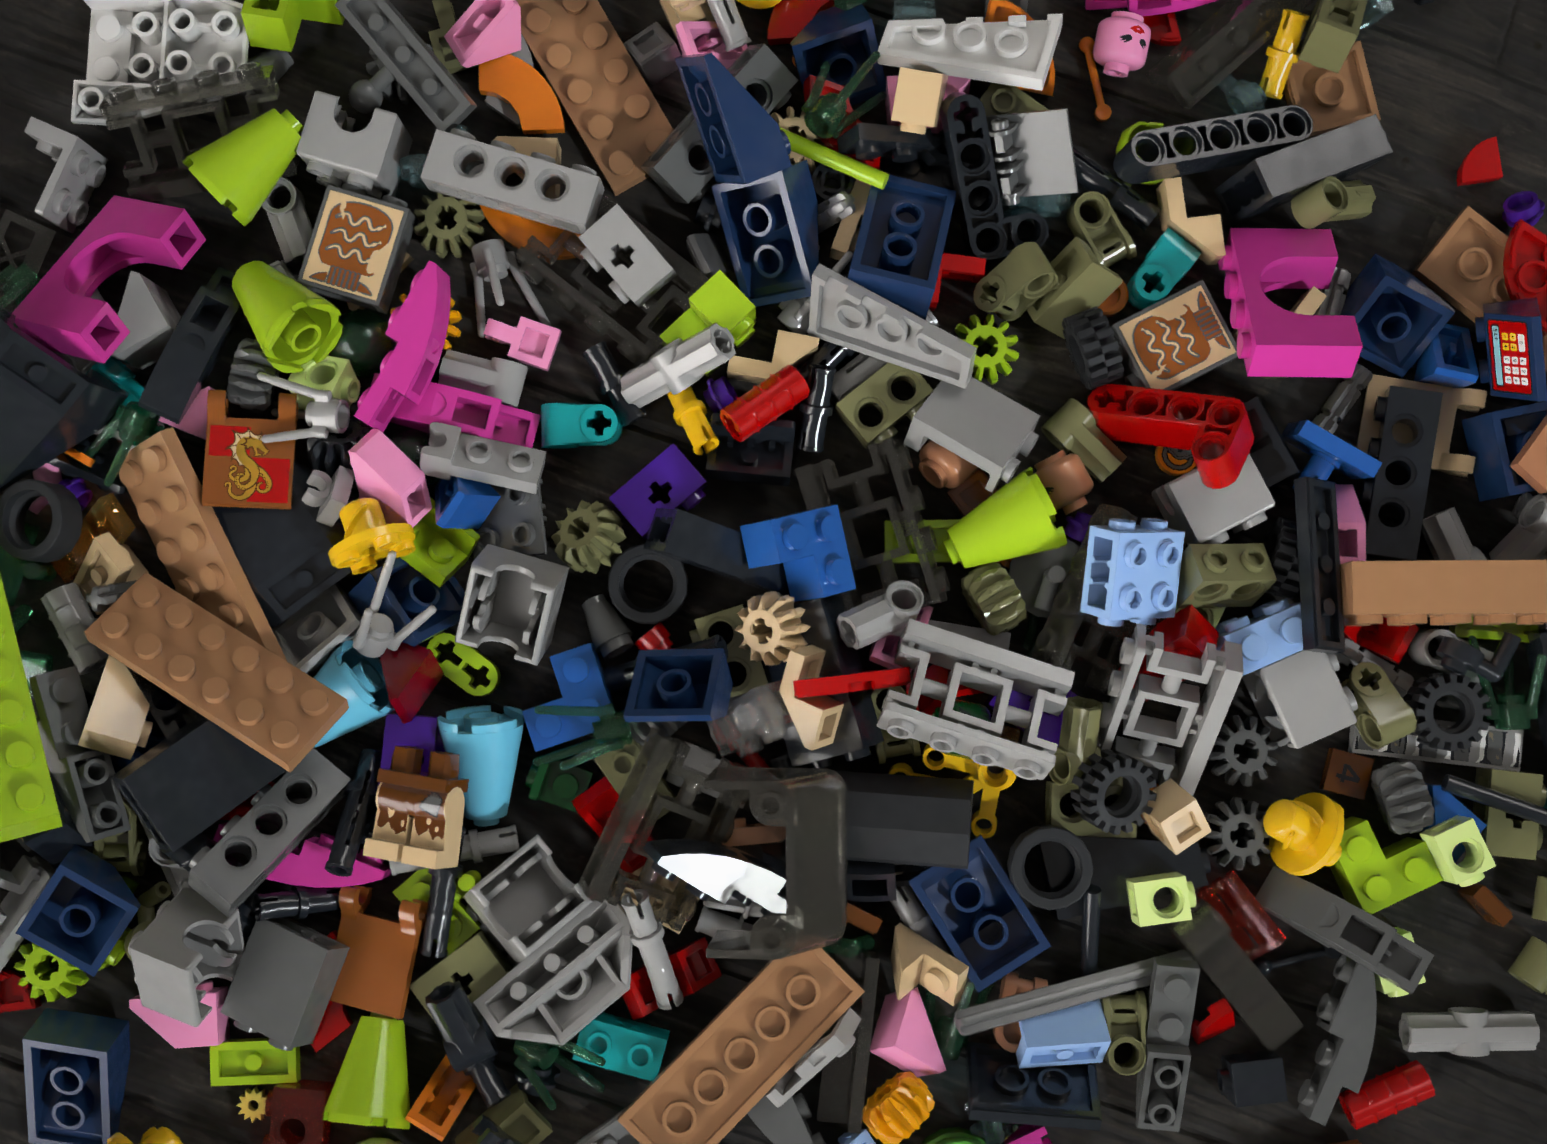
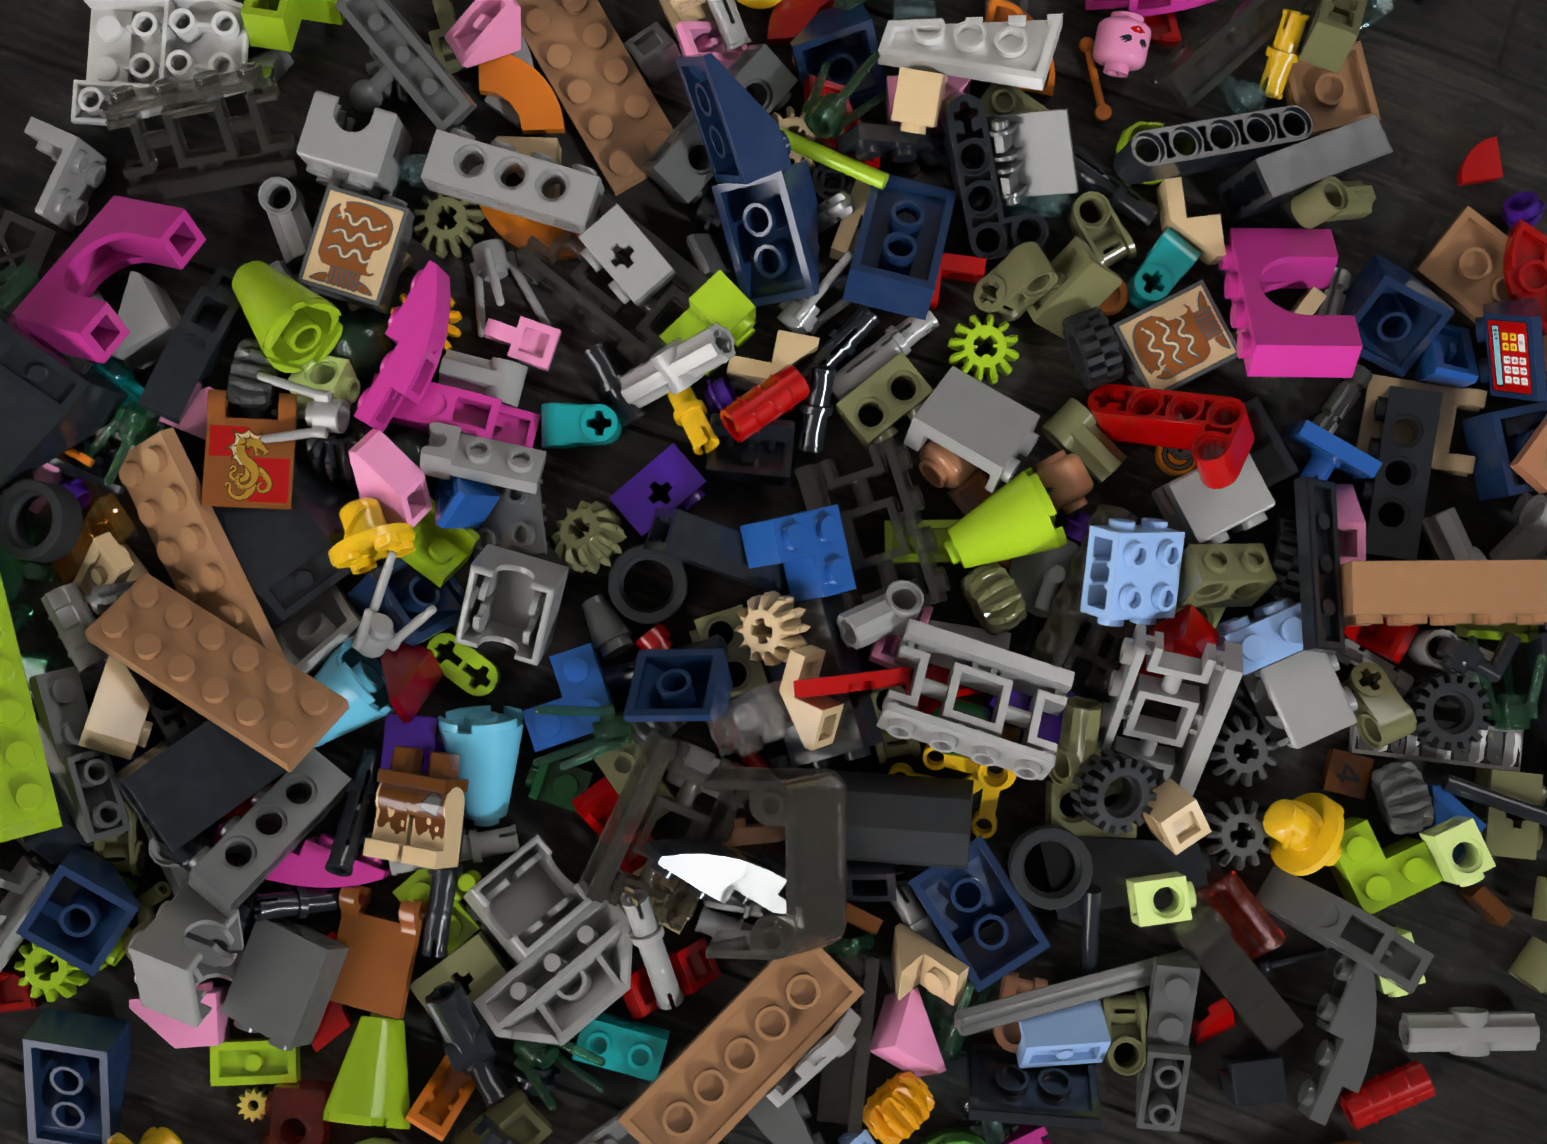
(247, 162): lime cone -> none
(332, 495): light grey tile -> none
(878, 328): light grey wing -> none

